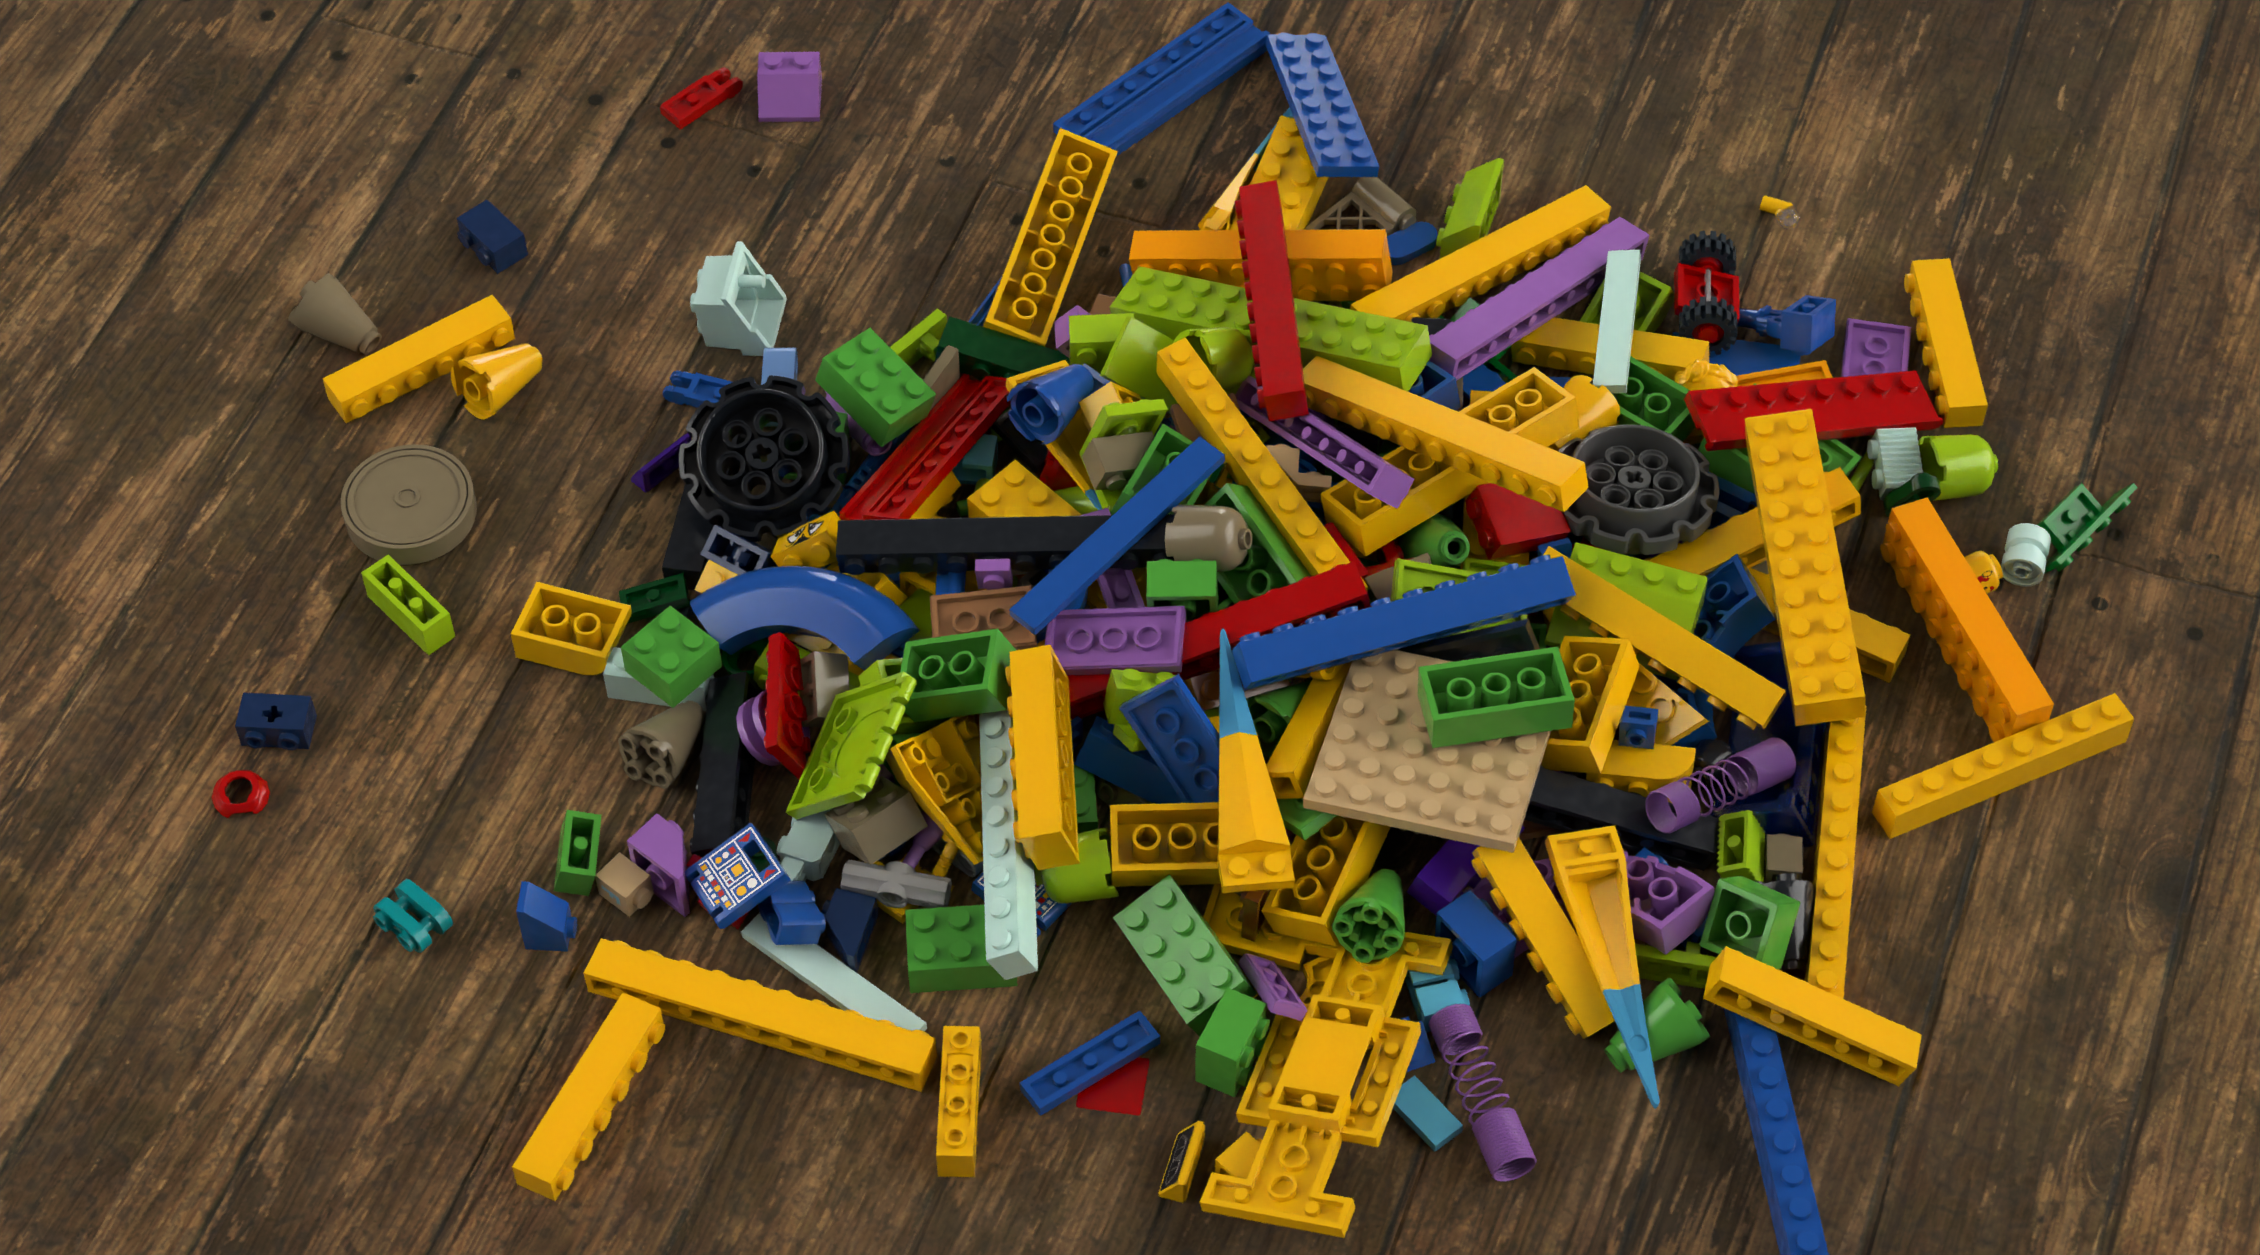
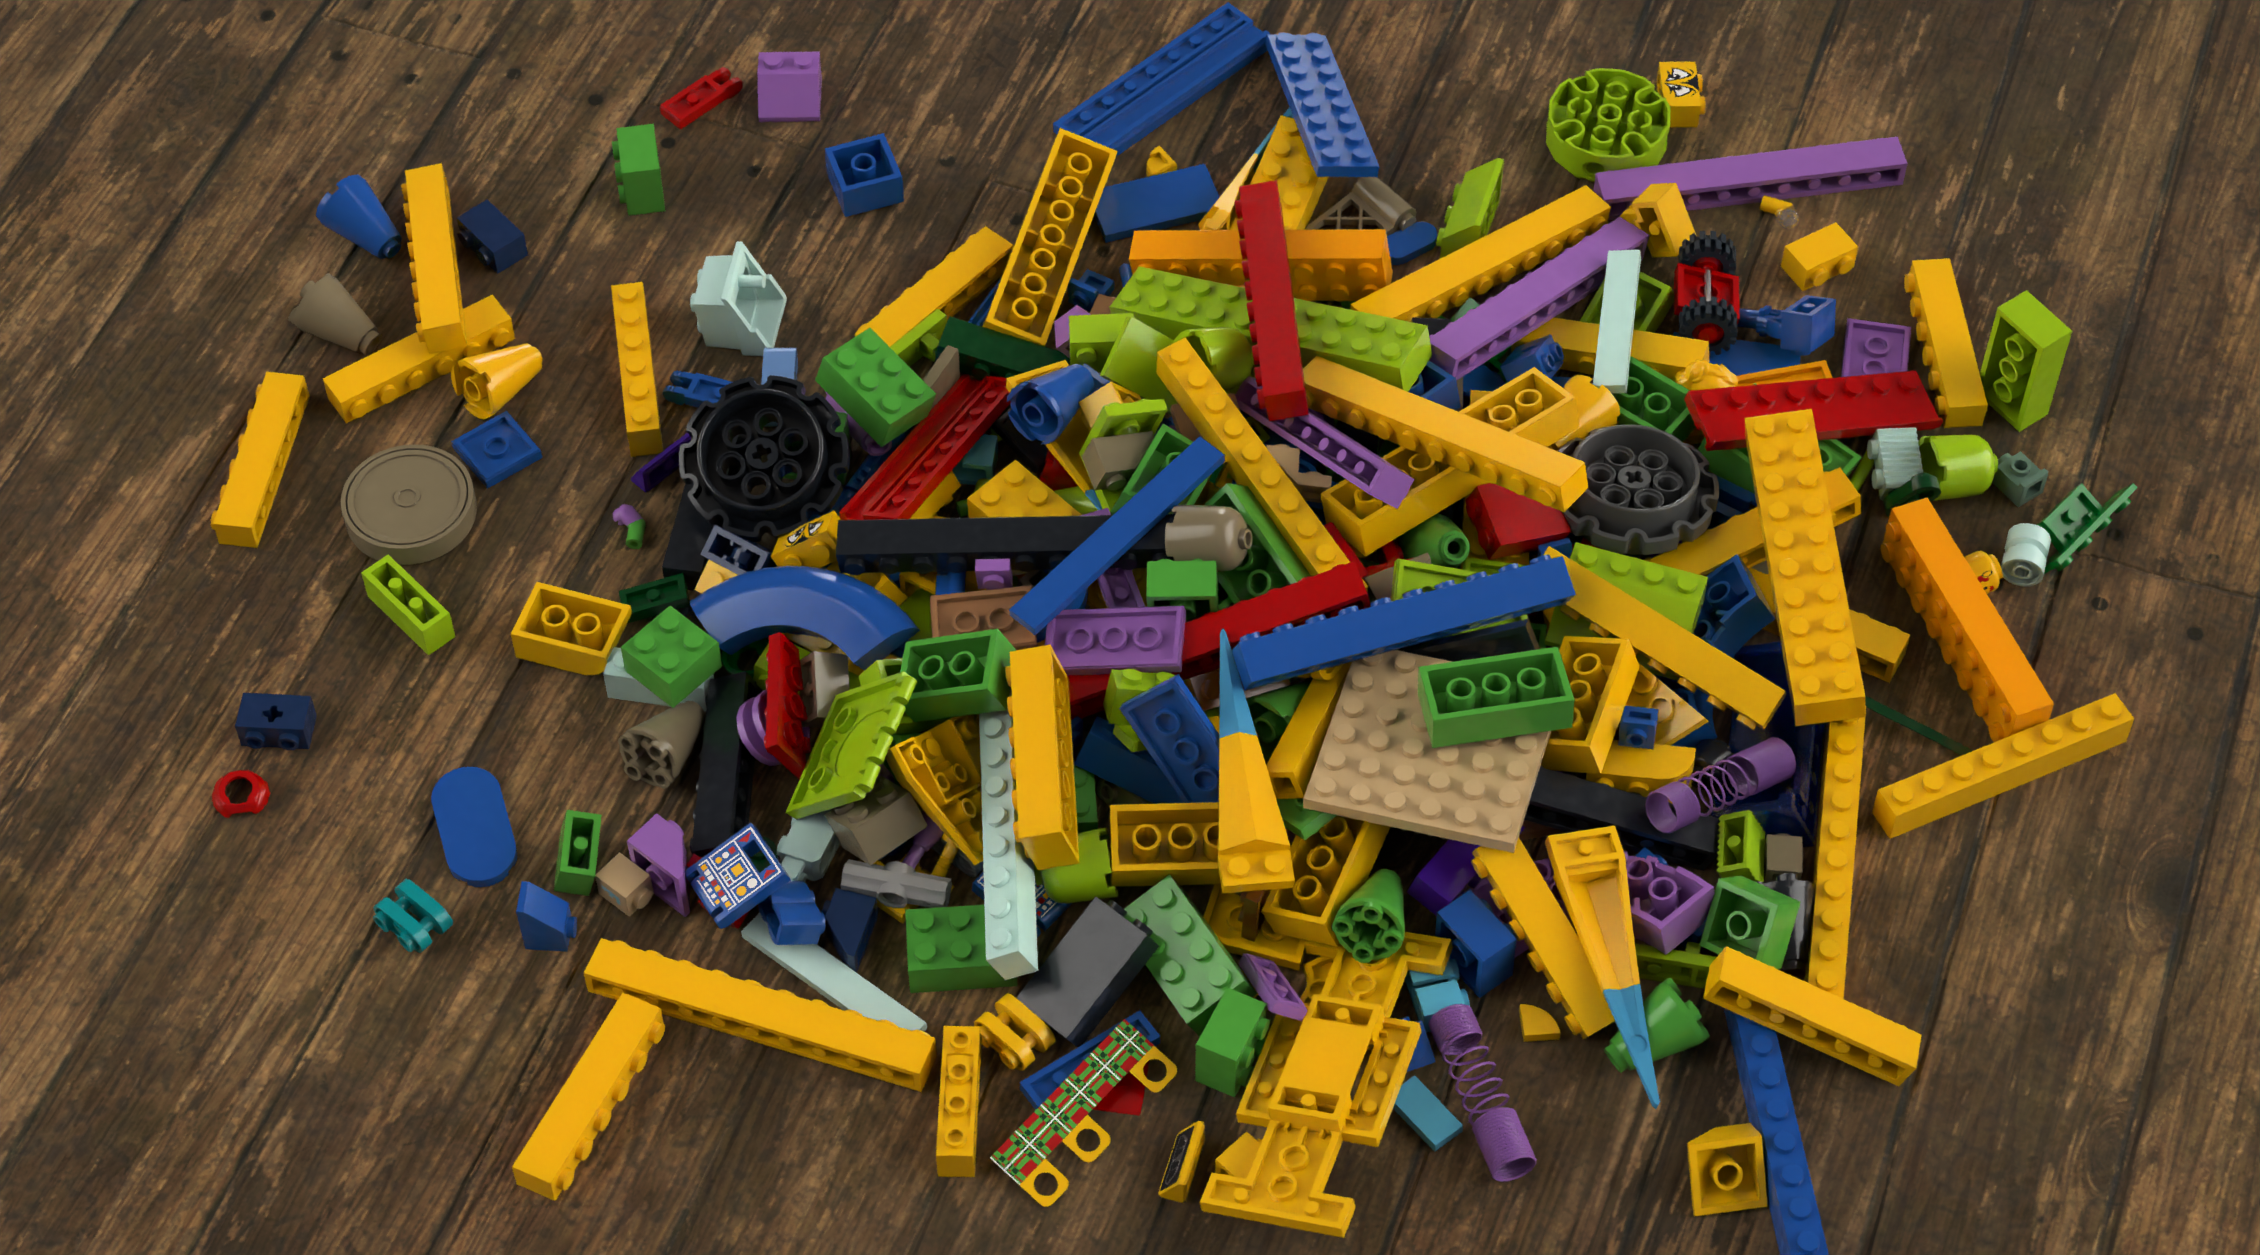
(260, 460): none -> yellow brick
(359, 217): none -> blue cone
(434, 259): none -> yellow brick
(474, 826): none -> blue tile
(496, 449): none -> blue tile
(636, 525): none -> arm
(637, 369): none -> yellow brick
(638, 169): none -> bright green brick
(864, 175): none -> blue brick
(945, 287): none -> yellow brick
(1012, 1049): none -> yellow brick
(1068, 1107): none -> piece
(1085, 290): none -> blue bracket
(1088, 970): none -> black brick
(1155, 202): none -> blue tile
(1159, 162): none -> yellow tile
(1537, 1024): none -> yellow tile
(1541, 353): none -> blue brick
(1607, 123): none -> lime brick
(1662, 216): none -> yellow brick
(1681, 88): none -> yellow brick
(1727, 1170): none -> yellow slope
(1772, 174): none -> medium lavender brick
(1819, 256): none -> yellow brick
(1916, 726): none -> dark green piece
(2019, 478): none -> sand green brick
(2023, 360): none -> lime brick

